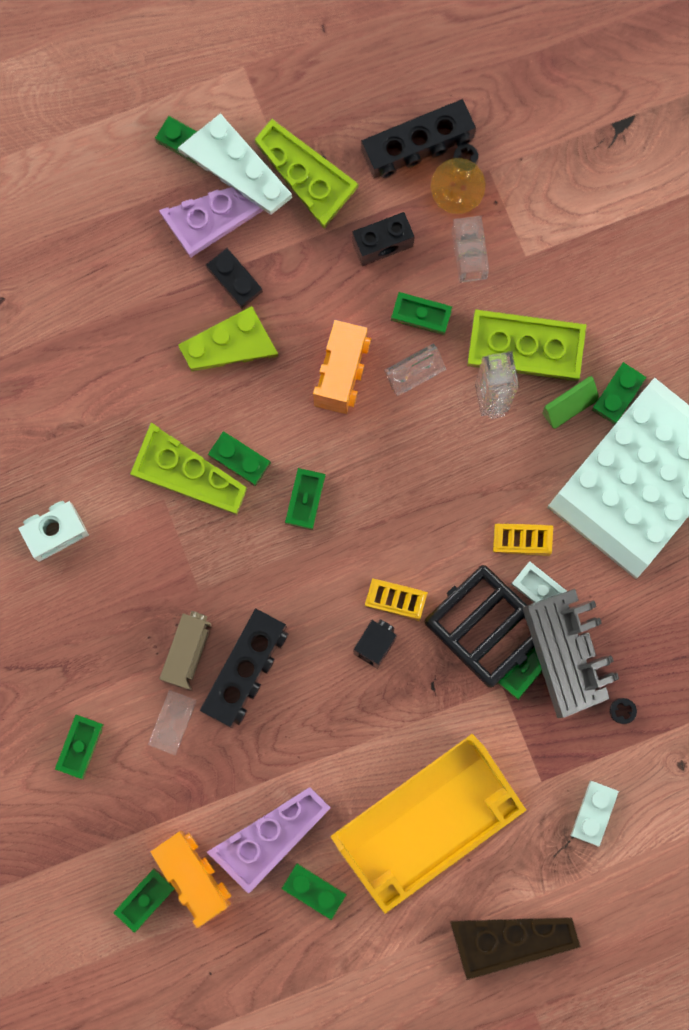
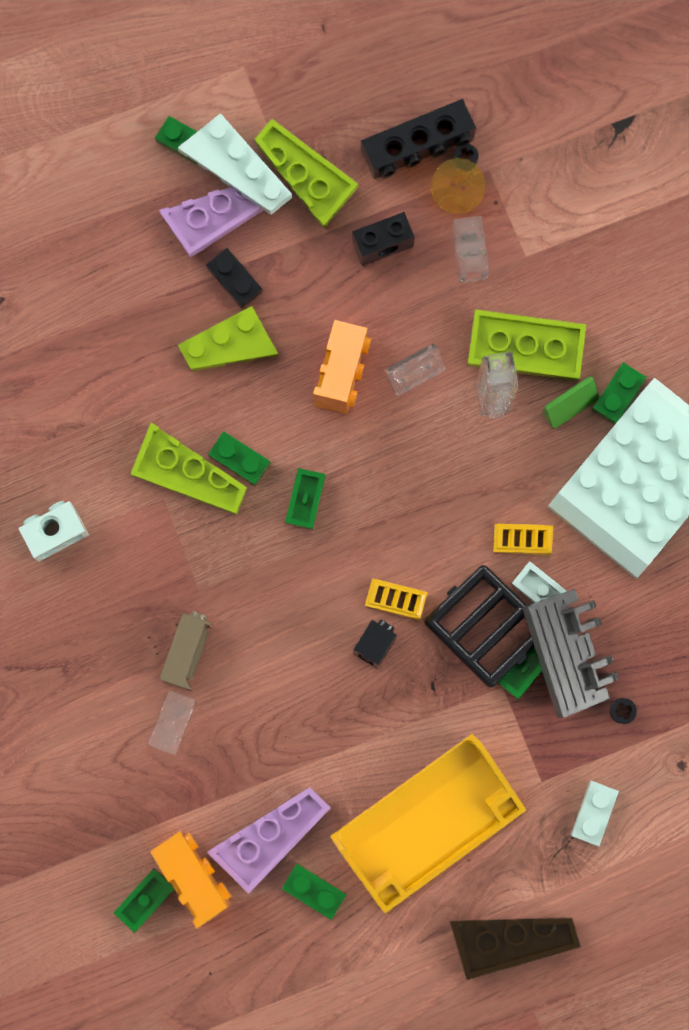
(79, 746): green plate -> none
(259, 625): black brick -> none
(421, 313): green plate -> none

